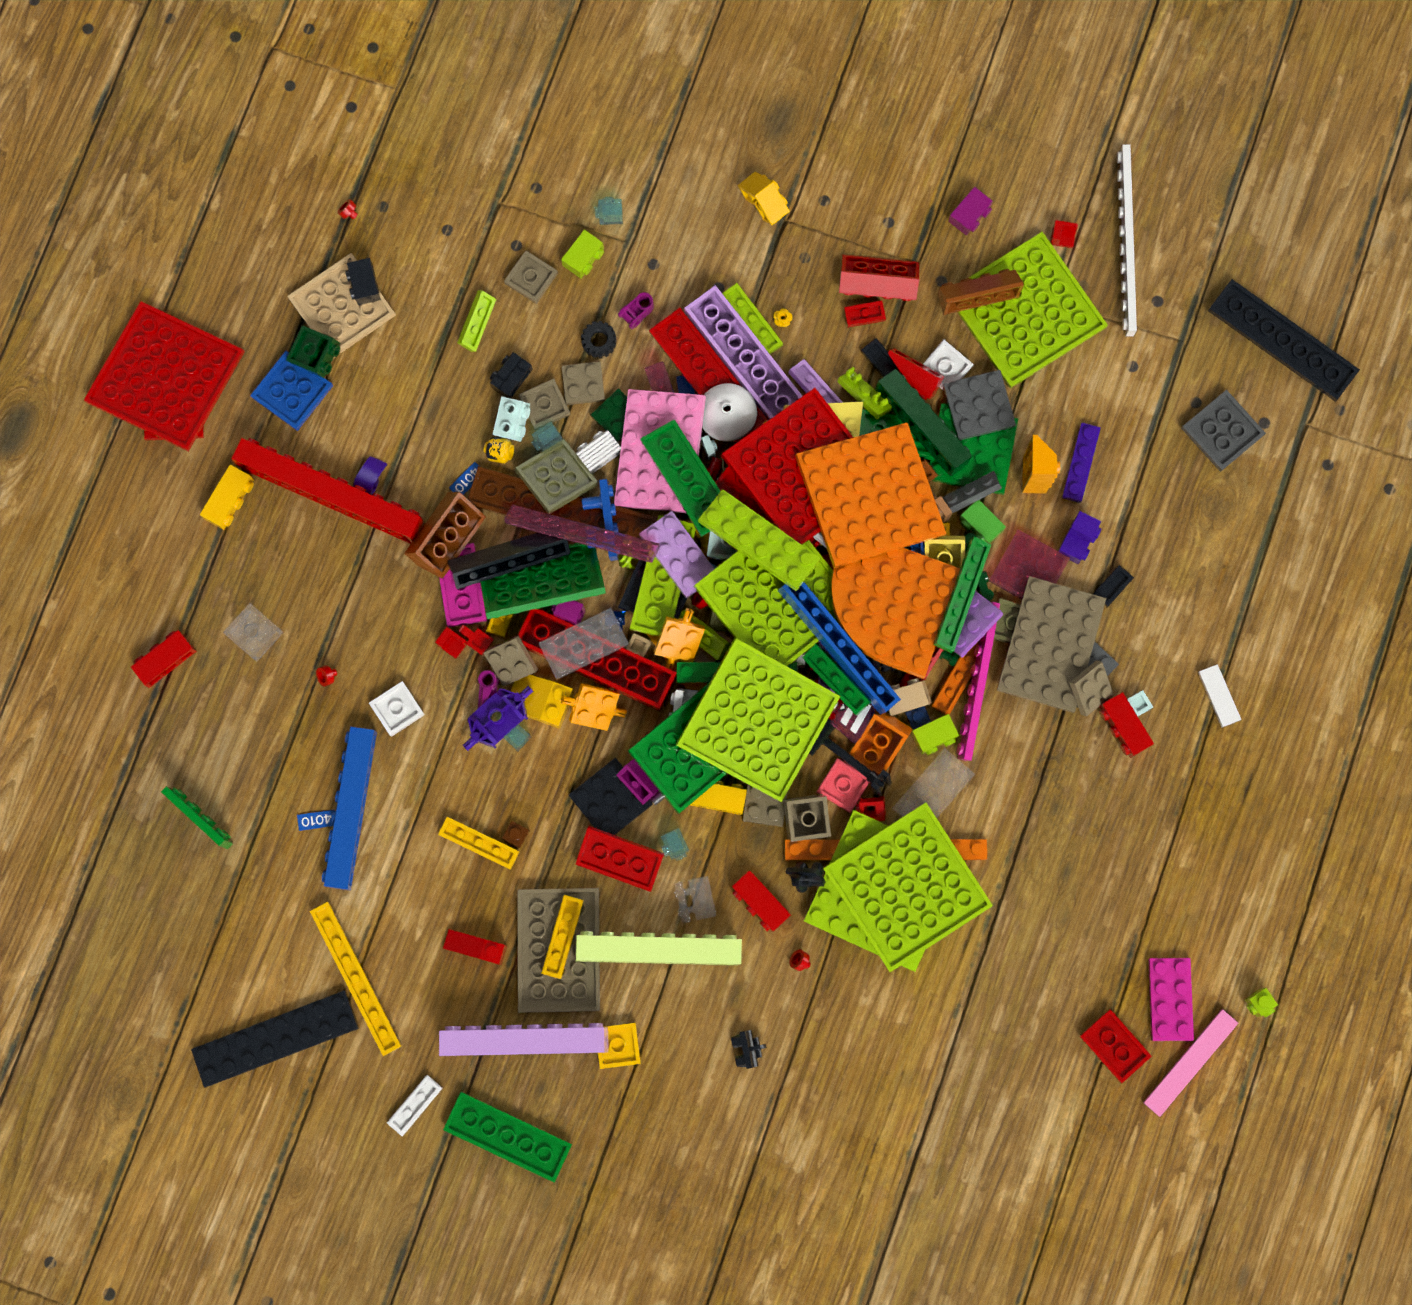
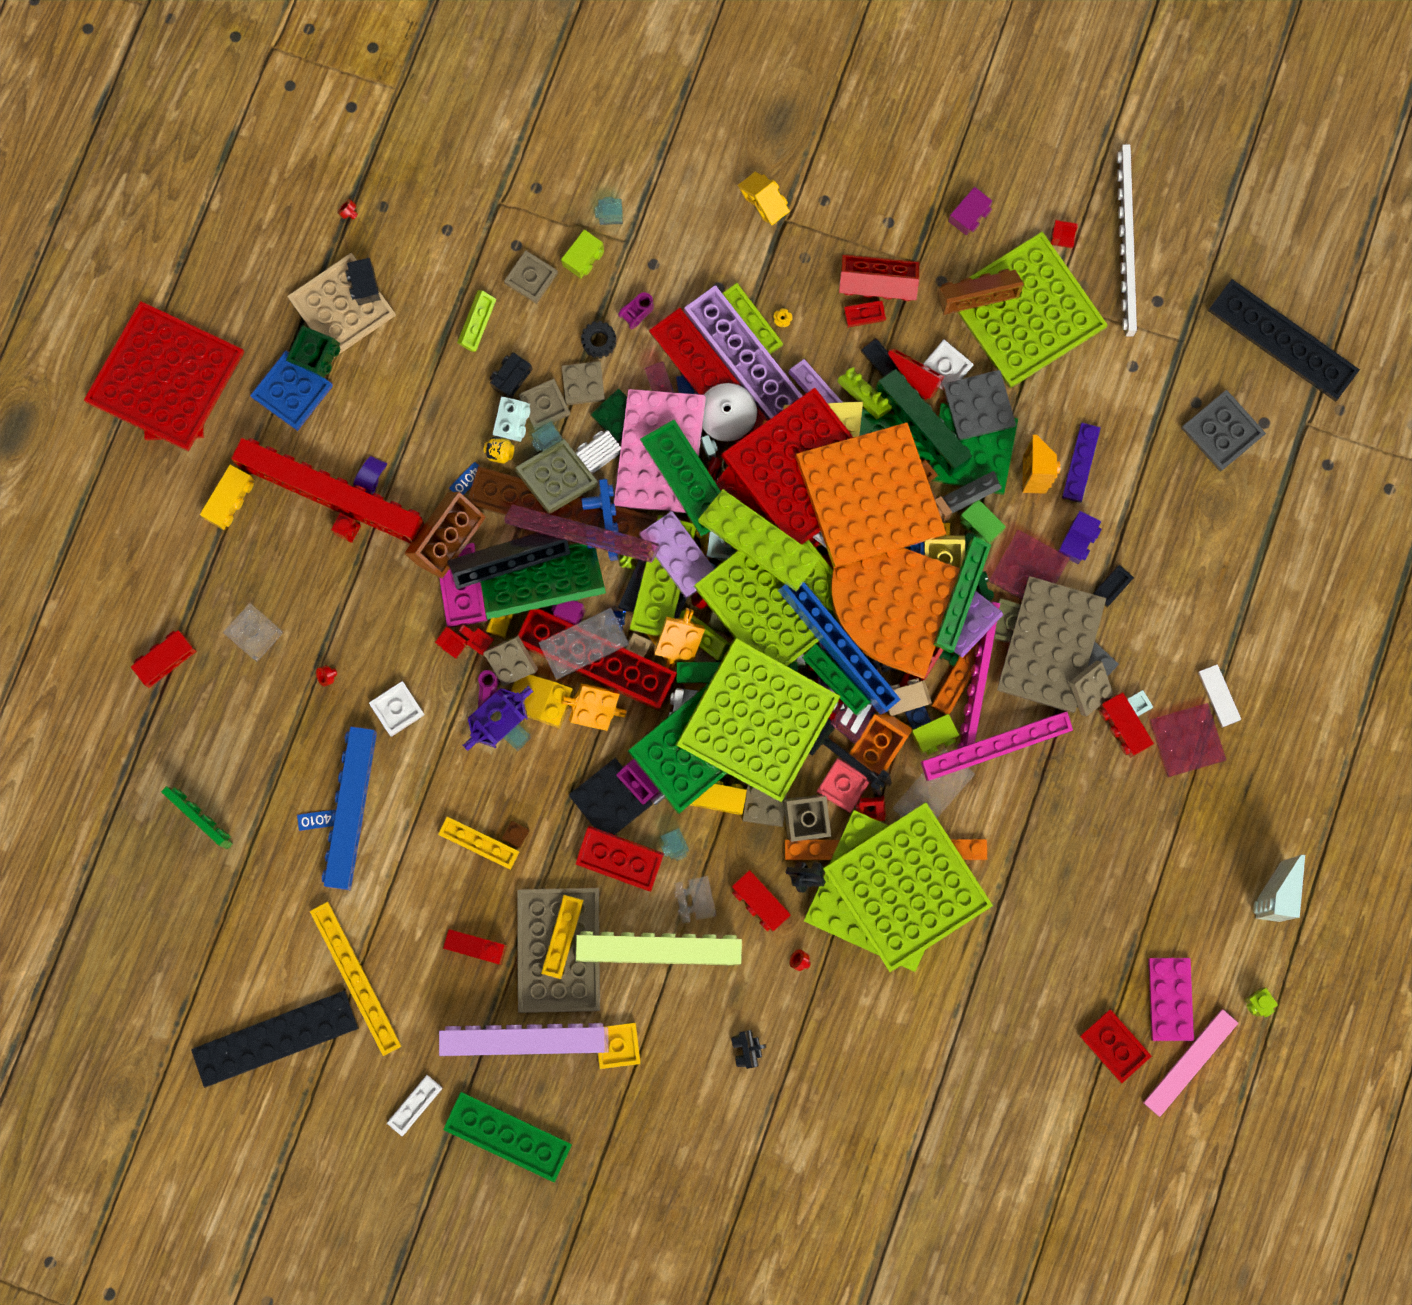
(345, 528): none -> red brick
(996, 746): none -> dark pink plate
(1187, 740): none -> clear pink plate
(1283, 892): none -> light aqua slope

